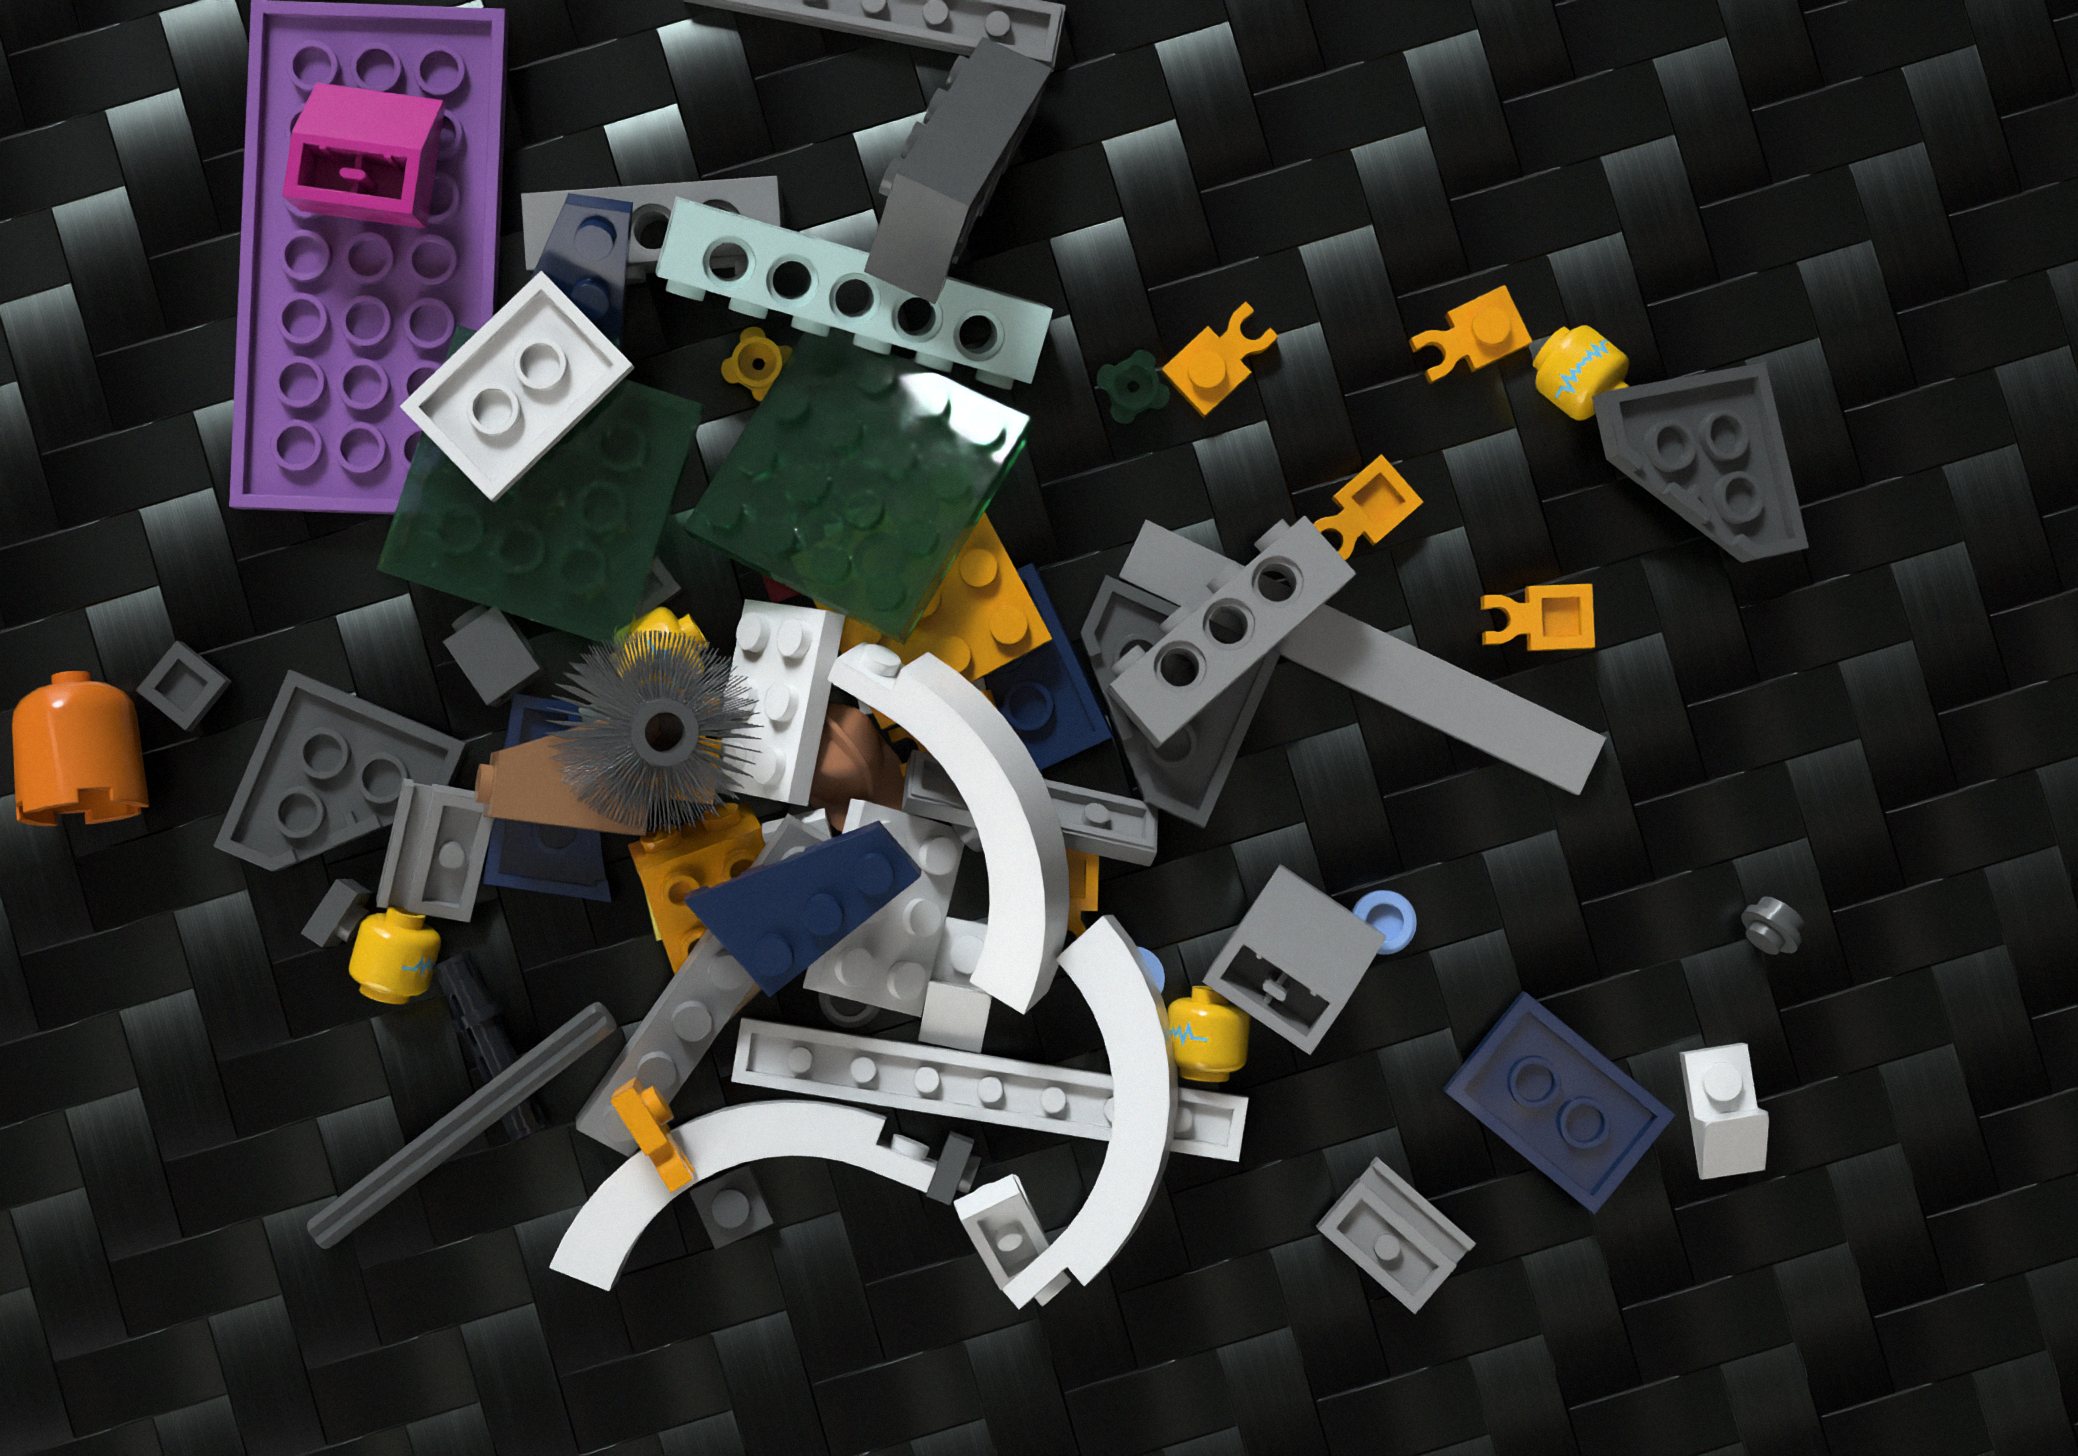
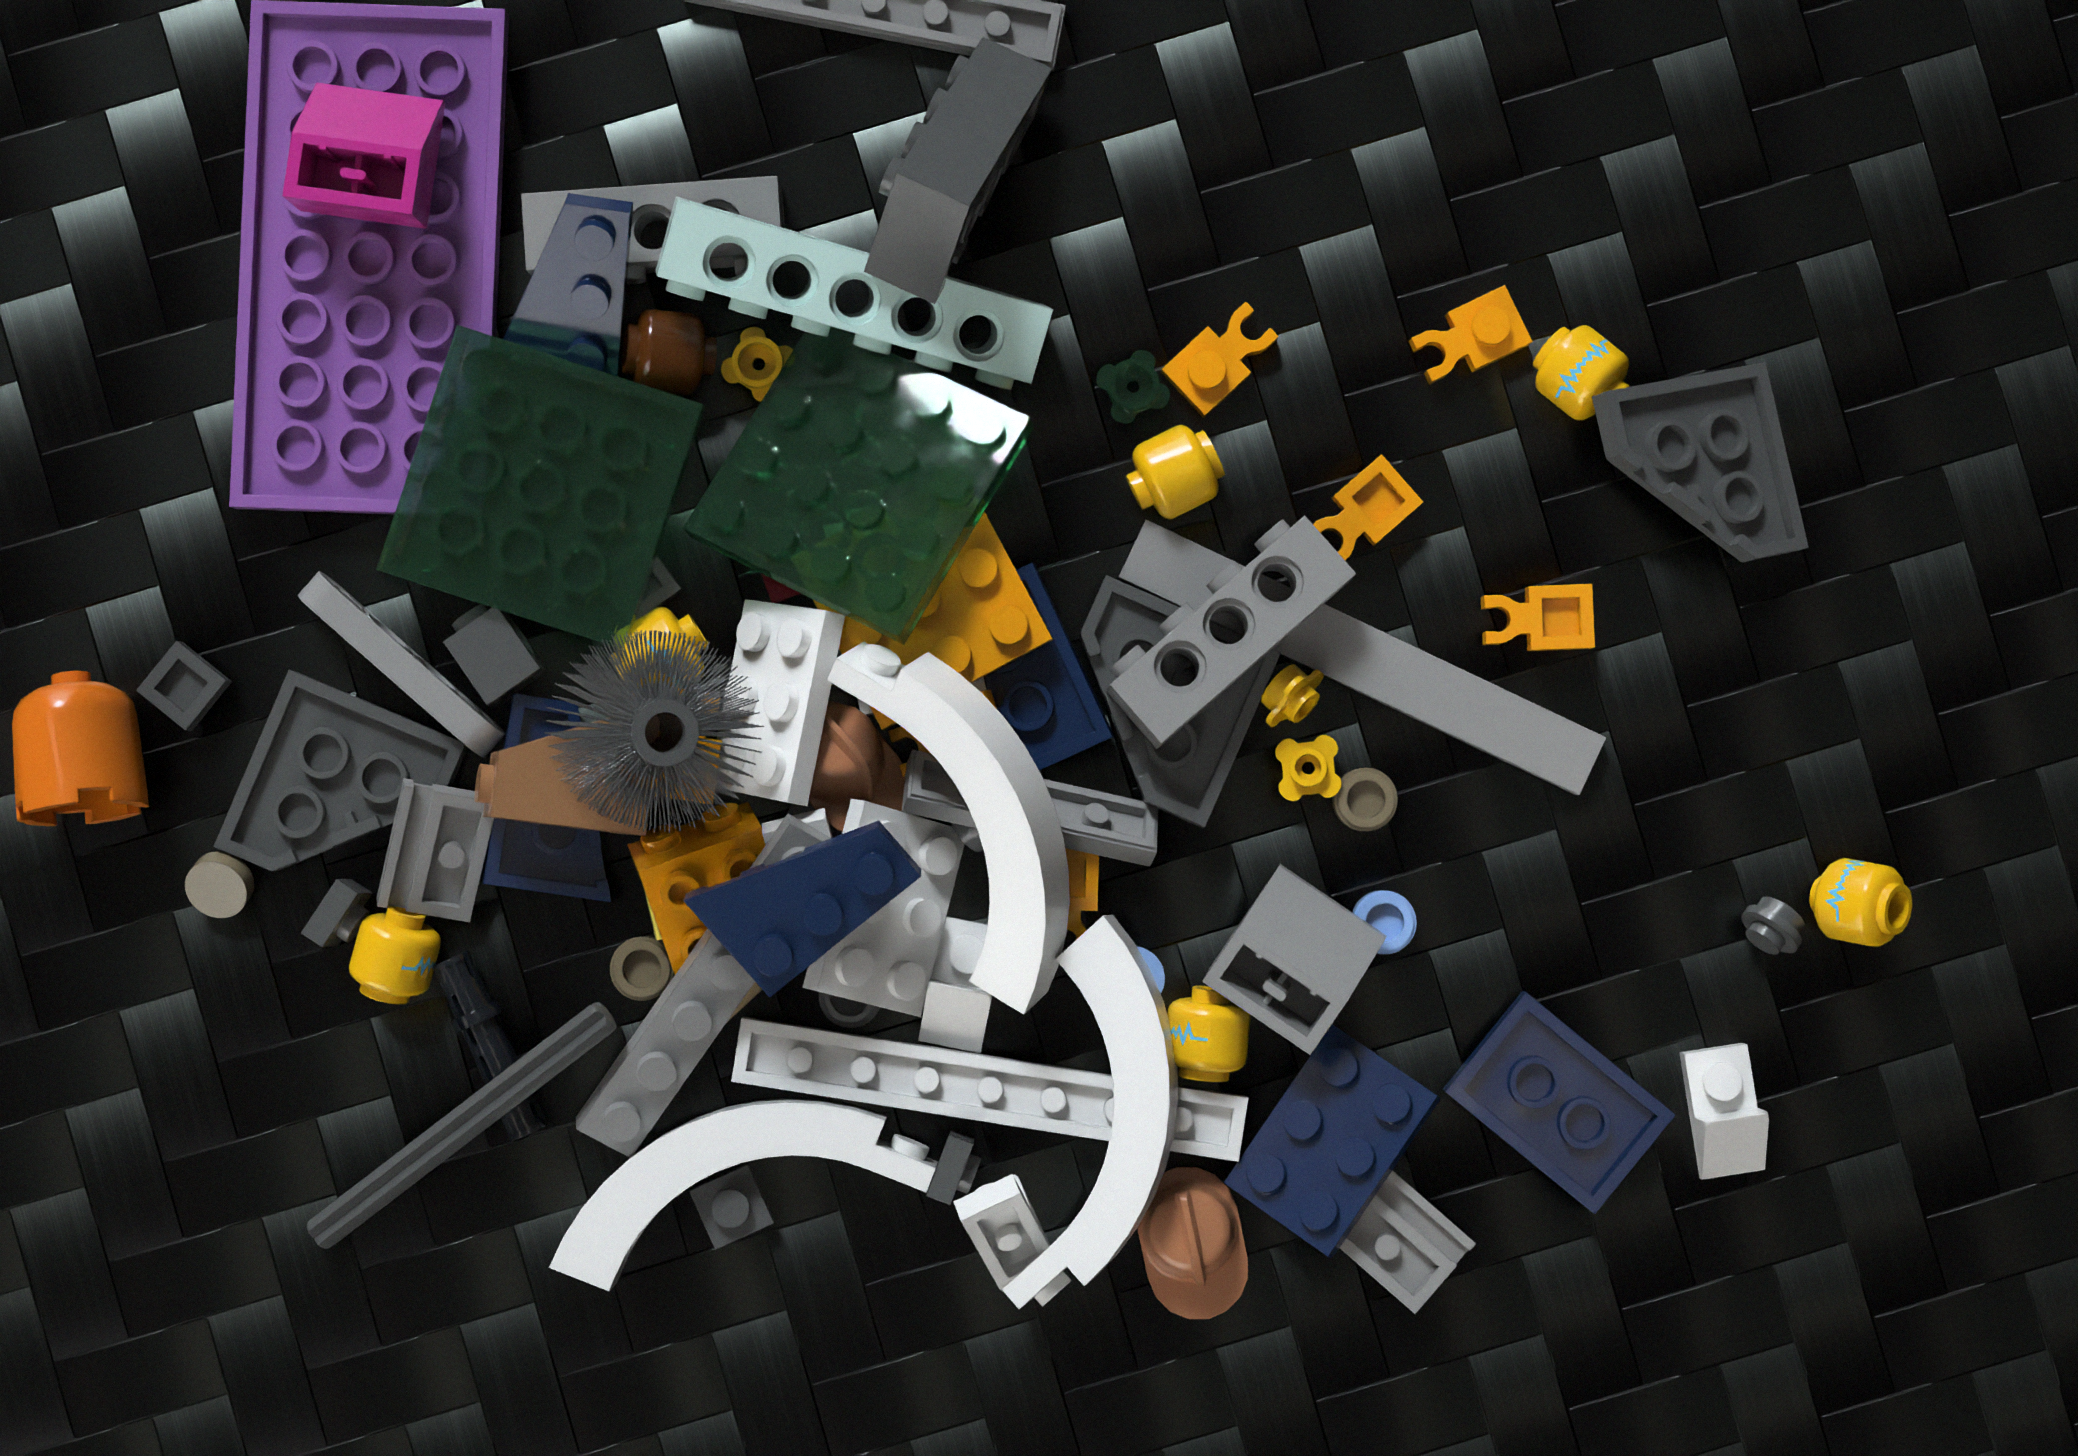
(219, 884): none -> dark tan tile
(401, 664): none -> light grey beam
(517, 386): white plate -> none
(641, 968): none -> dark tan tile
(646, 1119): light orange plate -> none
(668, 351): none -> reddish brown head
(1175, 471): none -> yellow head
(1194, 1244): none -> nougat piece
(1291, 695): none -> yellow plate
(1295, 781): none -> yellow plate
(1332, 1141): none -> dark blue plate
(1365, 799): none -> dark tan tile
(1861, 902): none -> yellow head

